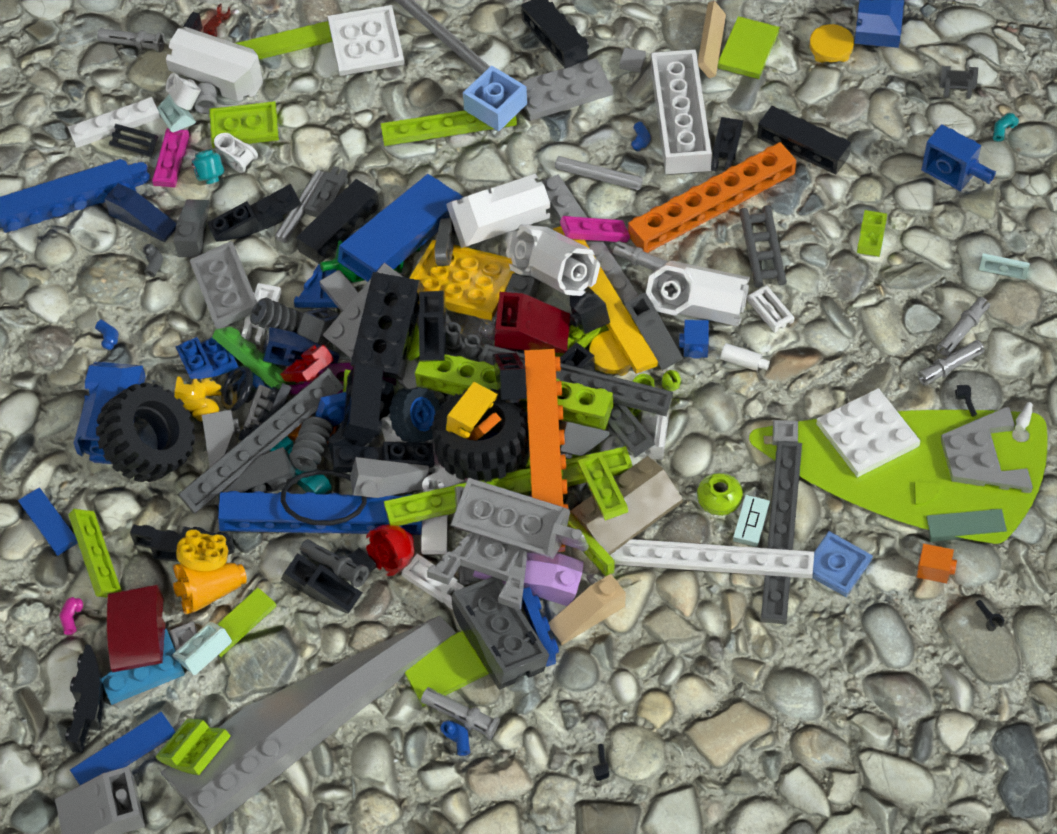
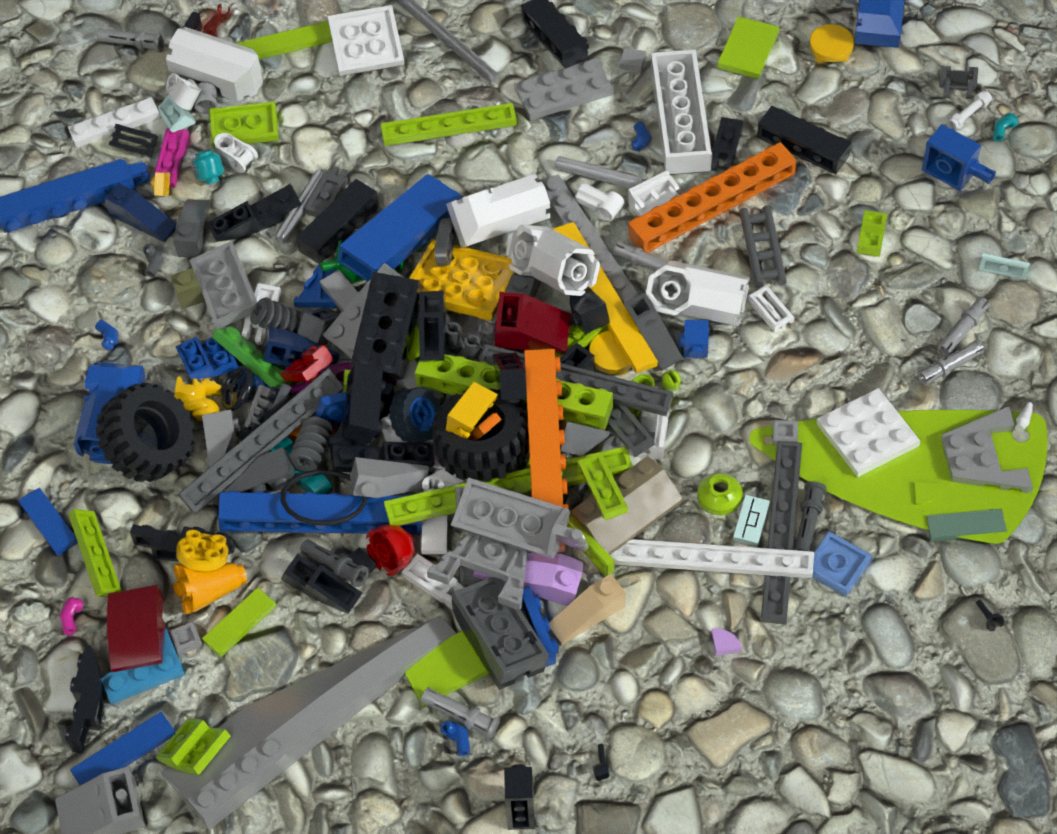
(160, 183): none -> yellow plate
(187, 288): none -> olive brick
(202, 647): light aqua slope -> none
(495, 98): light blue brick -> none
(519, 797): none -> black brick
(594, 229): dark pink tile -> none
(604, 204): none -> white piece
(652, 193): none -> white hinge
(711, 39): tan tile -> none
(725, 642): none -> lavender tile
(744, 357): white cylinder -> none
(811, 509): none -> dark grey pin
(936, 563): orange brick -> none
(957, 120): none -> white bar
(964, 392): black hand -> none

